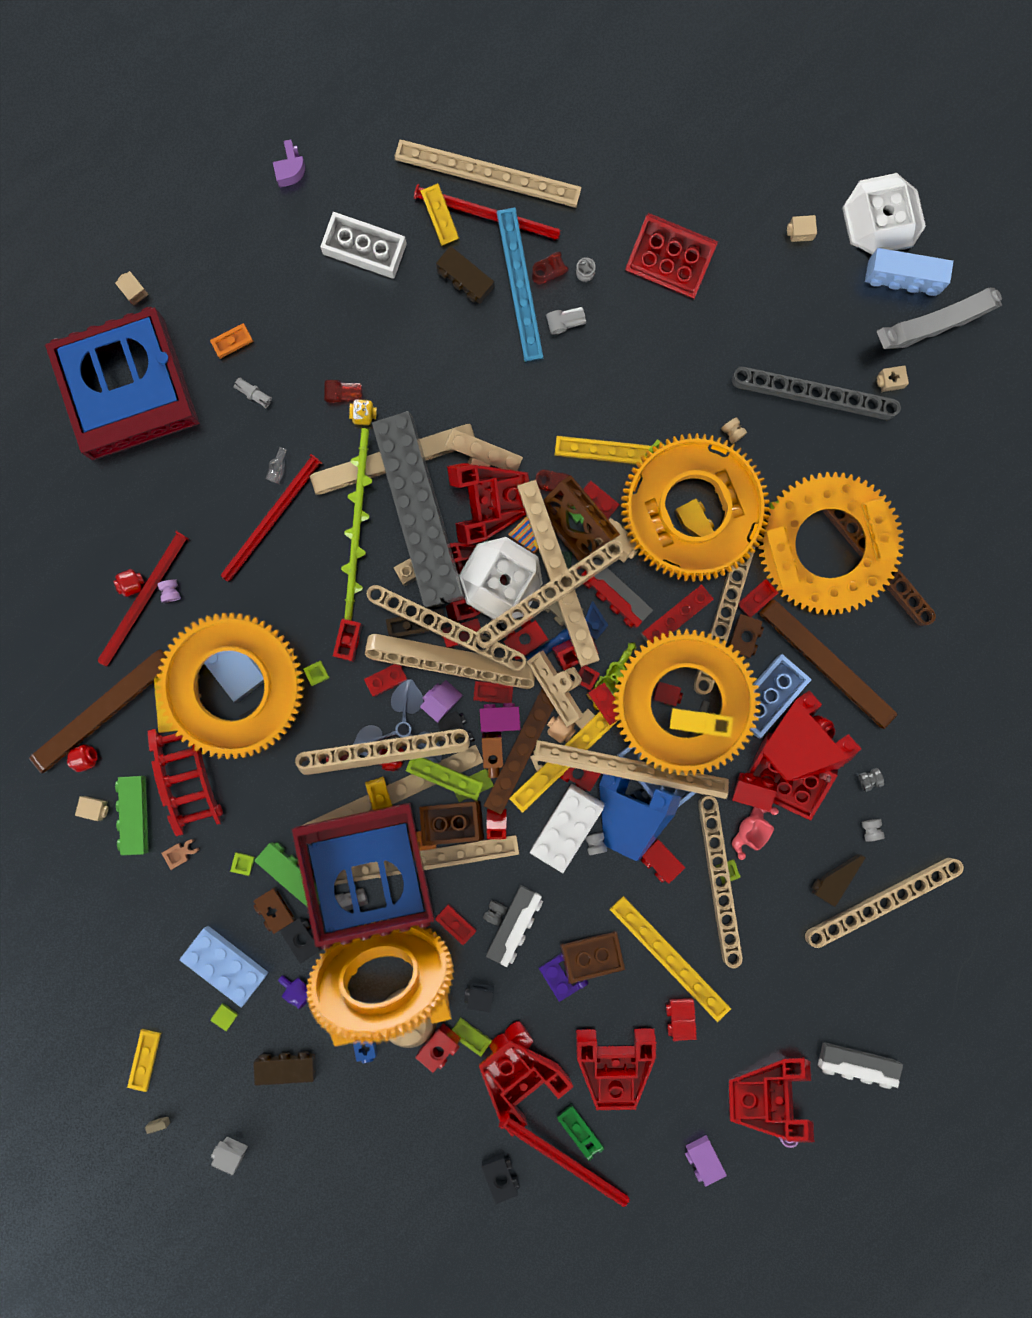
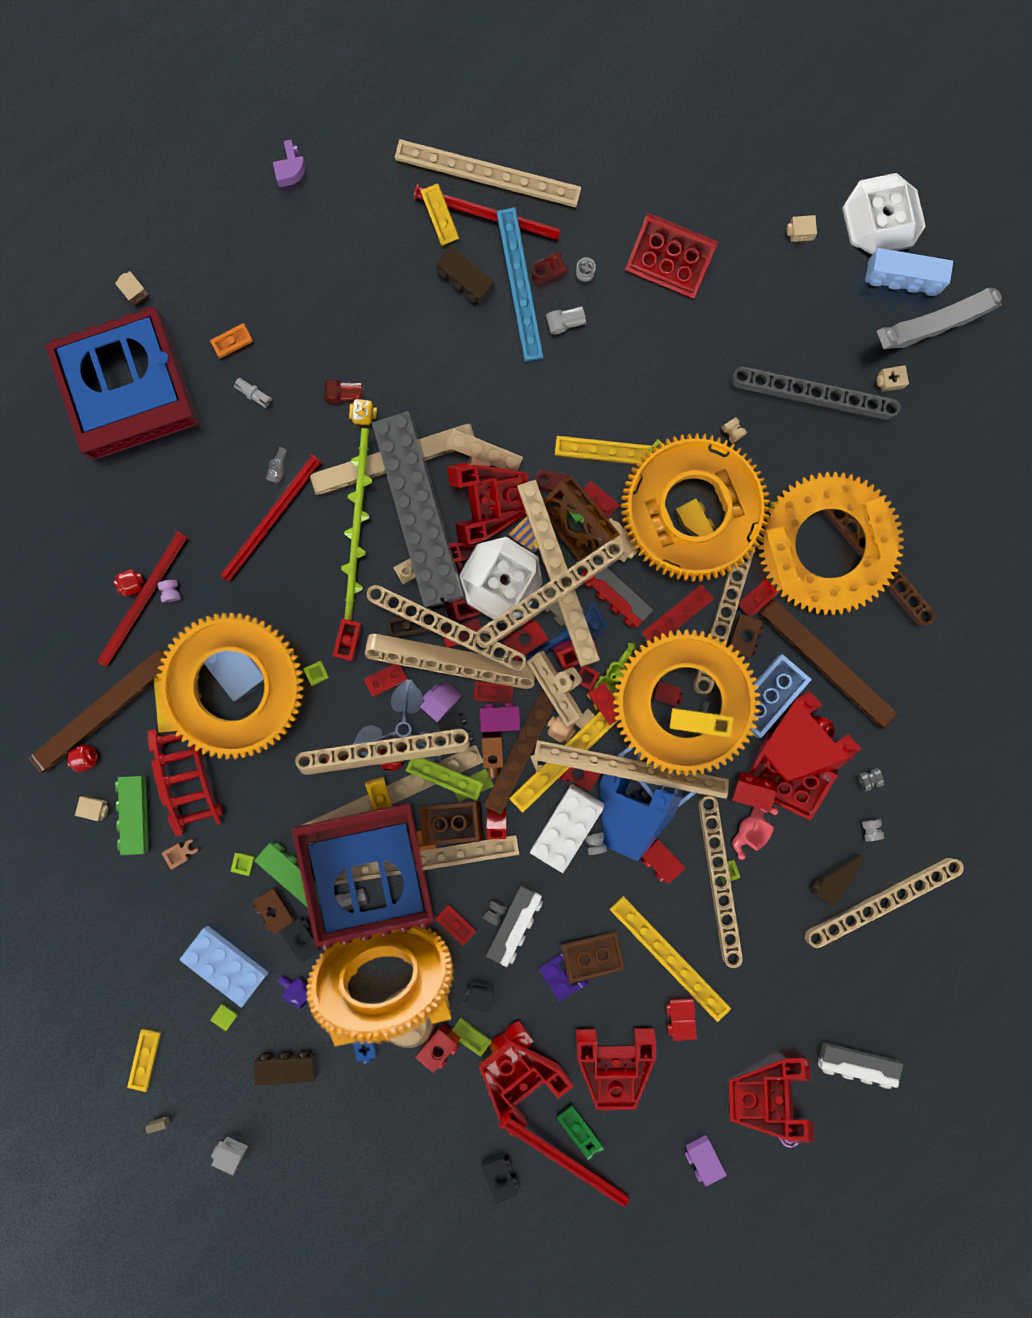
(363, 245): white brick -> none

